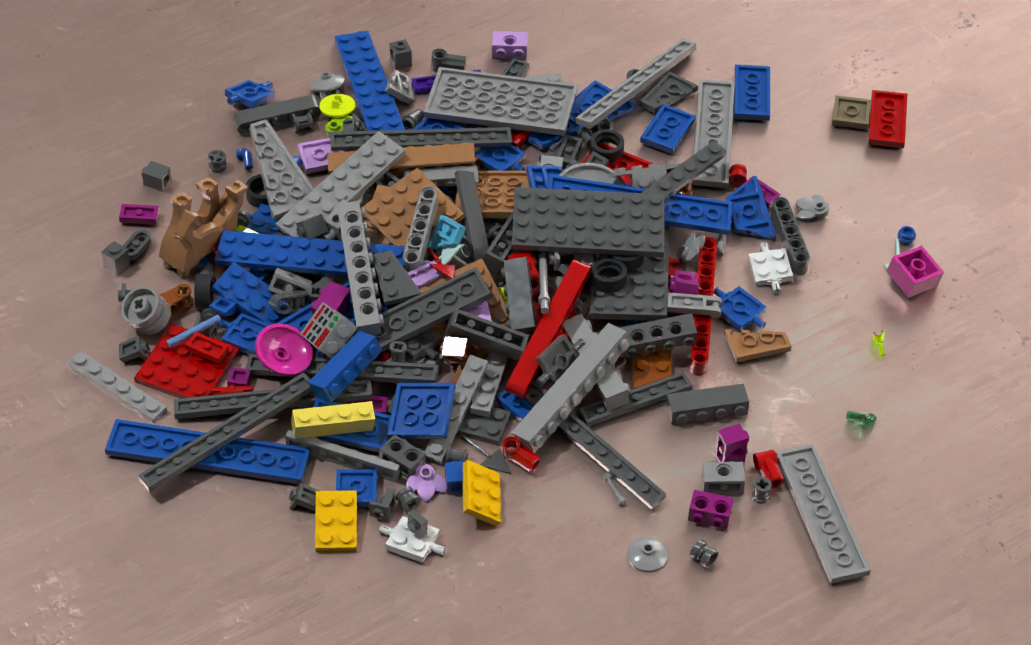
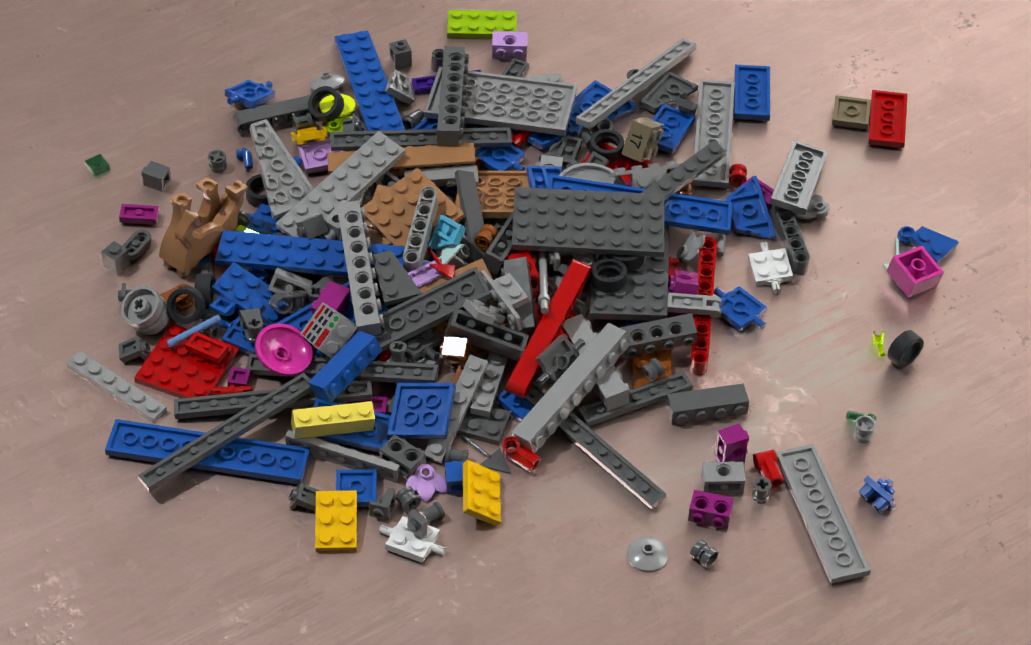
(97, 165): none -> clear green plate
(195, 294): none -> black tyre
(251, 323): none -> dark grey piece
(309, 134): none -> yellow plate
(335, 110): none -> black tyre
(432, 512): none -> dark grey bush
(452, 96): none -> dark grey brick
(479, 23): none -> lime plate
(483, 313): none -> light grey plate
(485, 237): none -> dark orange wheel
(507, 295): none -> light grey bracket
(607, 477): light grey hinge -> none
(643, 139): none -> dark tan brick
(652, 370): none -> dark grey wheel
(686, 105): none -> dark grey bracket
(756, 345): medium nougat wing -> none
(798, 178): none -> plate
(864, 429): none -> light grey wheel
(884, 499): none -> blue hips
(905, 348): none -> black tyre
(933, 242): none -> blue wing

